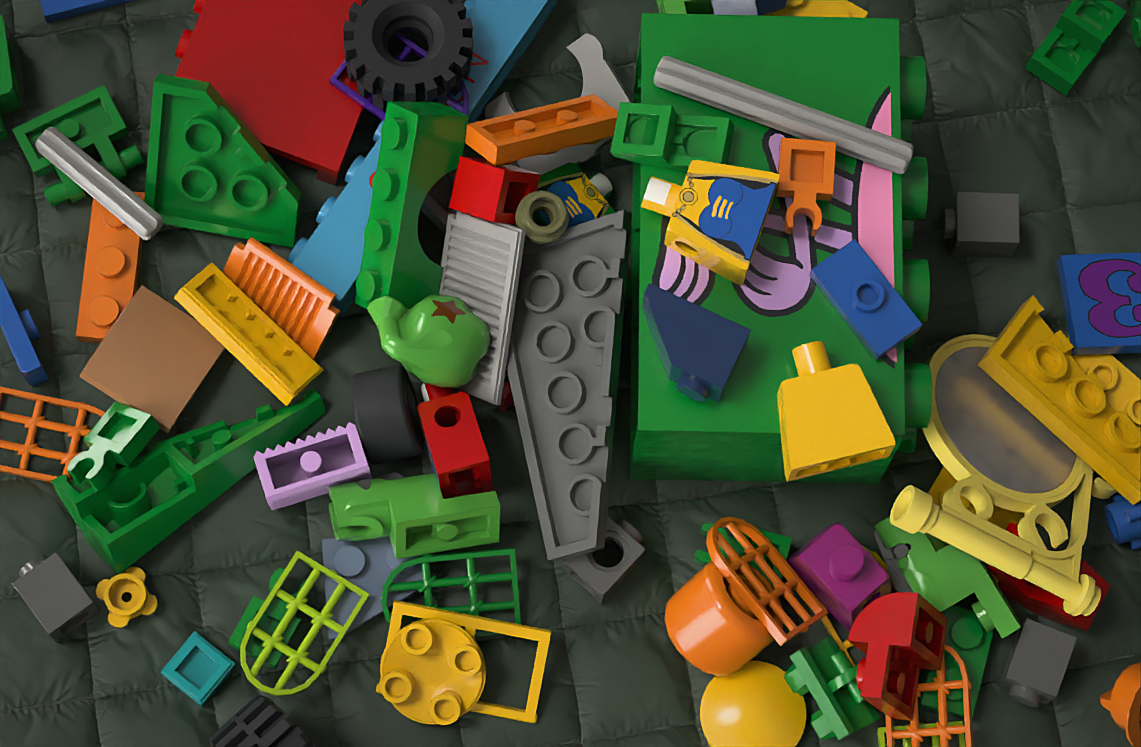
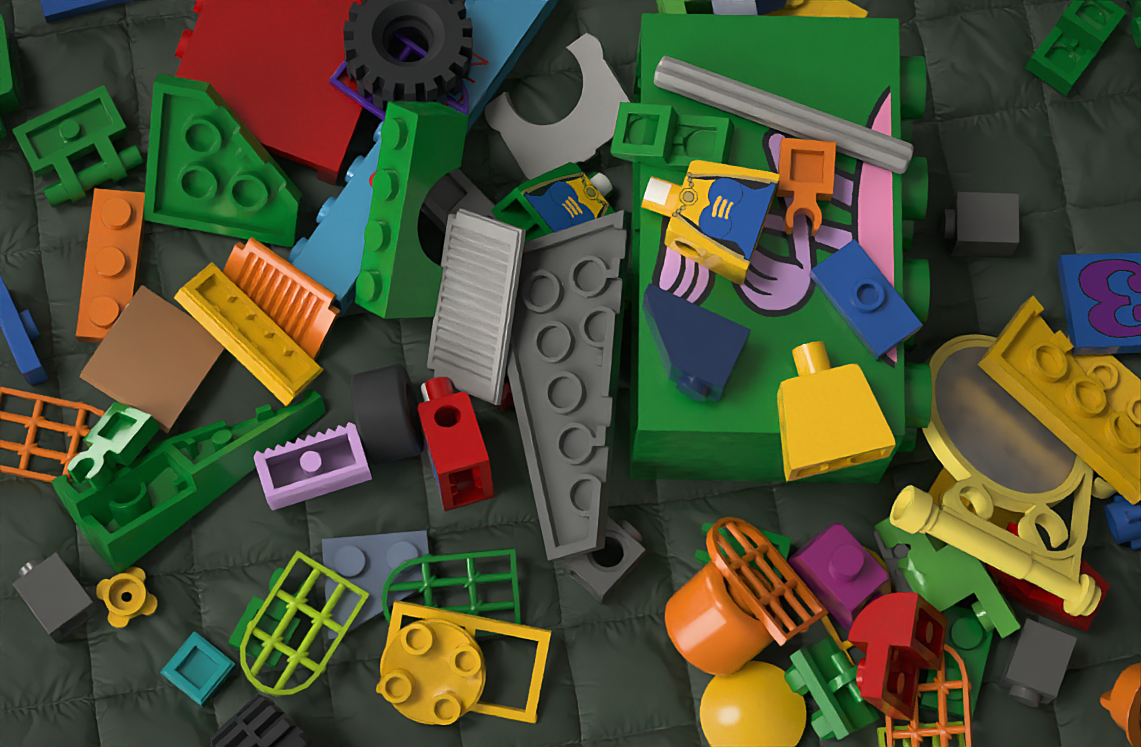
(99, 183): light grey axle -> none
(413, 514): bright green plate -> none
(434, 339): bright green piece -> none
(491, 190): red brick -> none
(542, 130): orange plate -> none
(549, 204): olive plate -> none

